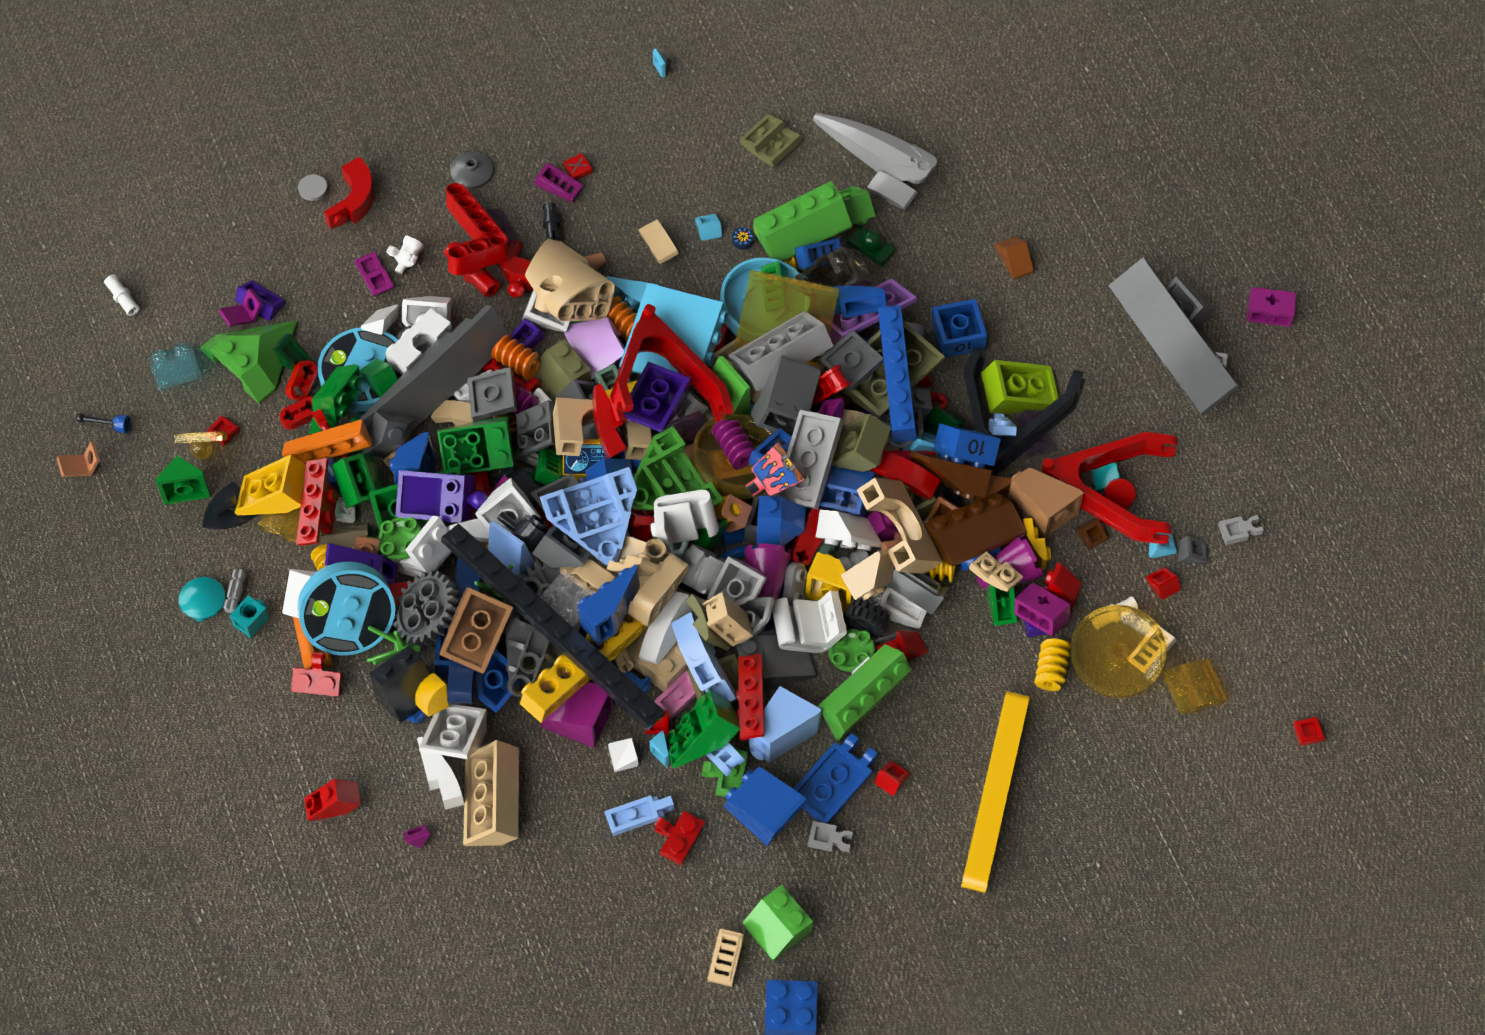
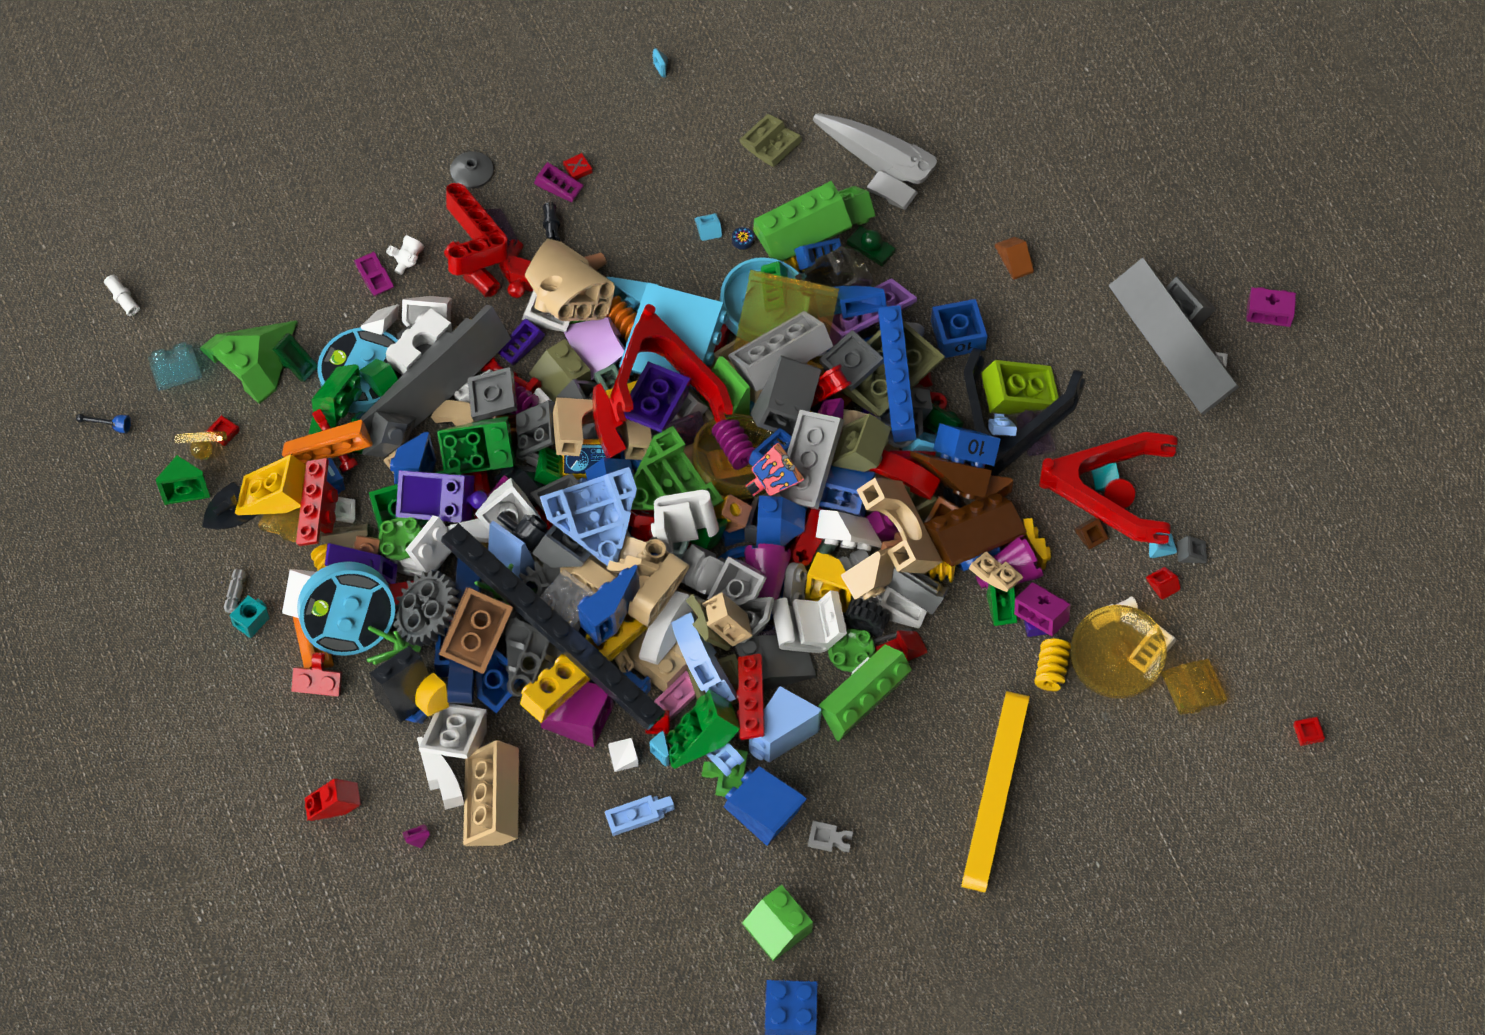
(79, 464): nougat bracket -> none
(202, 598): teal dish -> none
(242, 313): magenta bracket -> none
(270, 302): dark purple slope -> none
(298, 412): red beam -> none
(301, 380): red beam -> none
(312, 187): light grey piece -> none
(356, 478): green slope -> none
(359, 200): red arch -> none
(516, 356): orange piece -> none
(658, 241): tan slope -> none
(680, 837): red plate -> none
(732, 937): tan slope -> none
(835, 779): blue tile -> none
(891, 778): red slope -> none
(1044, 500): medium nougat slope -> none
(1063, 584): red slope -> none
(1237, 530): light grey plate -> none

